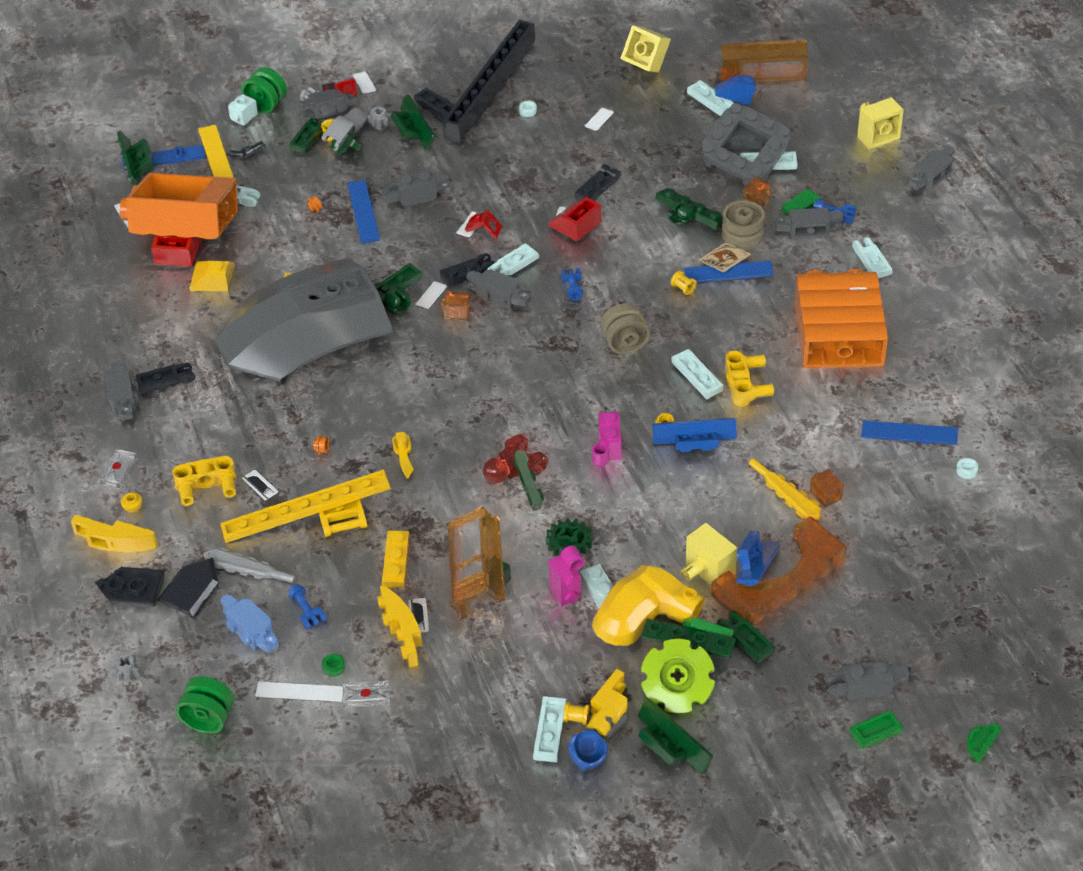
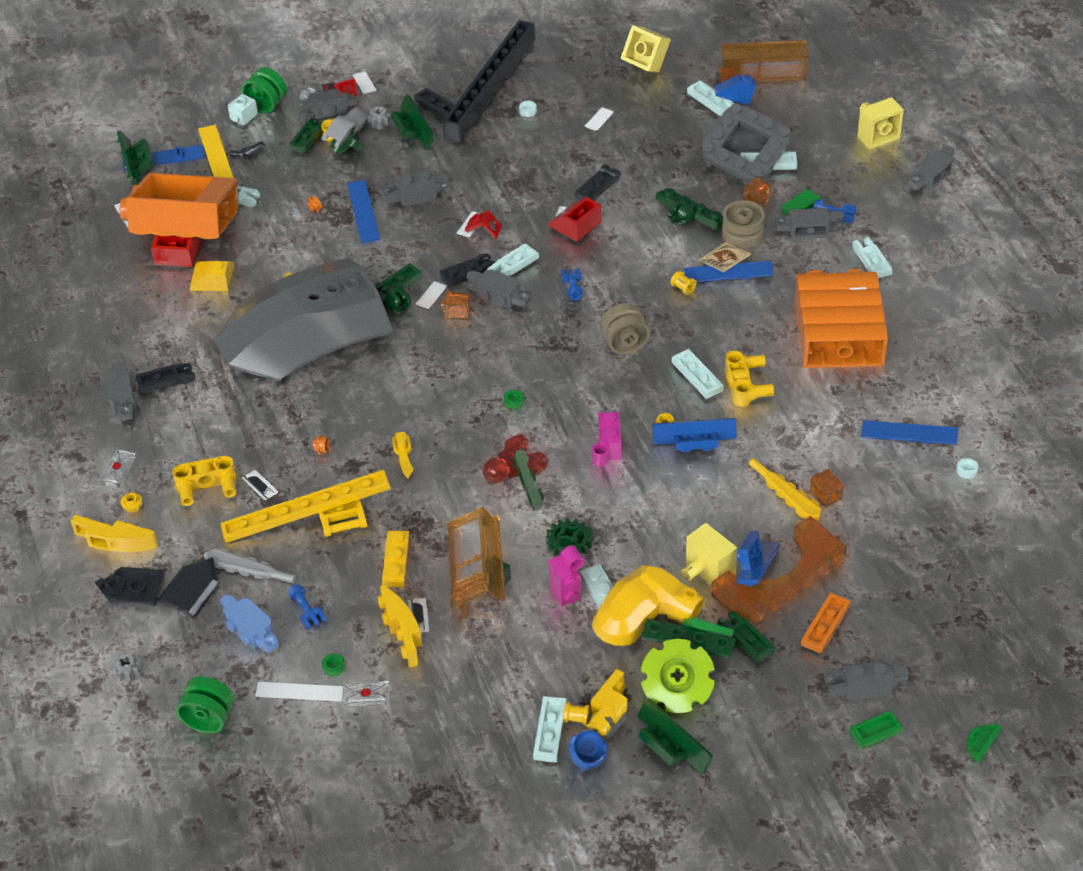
(513, 399): none -> green tile
(825, 623): none -> orange plate

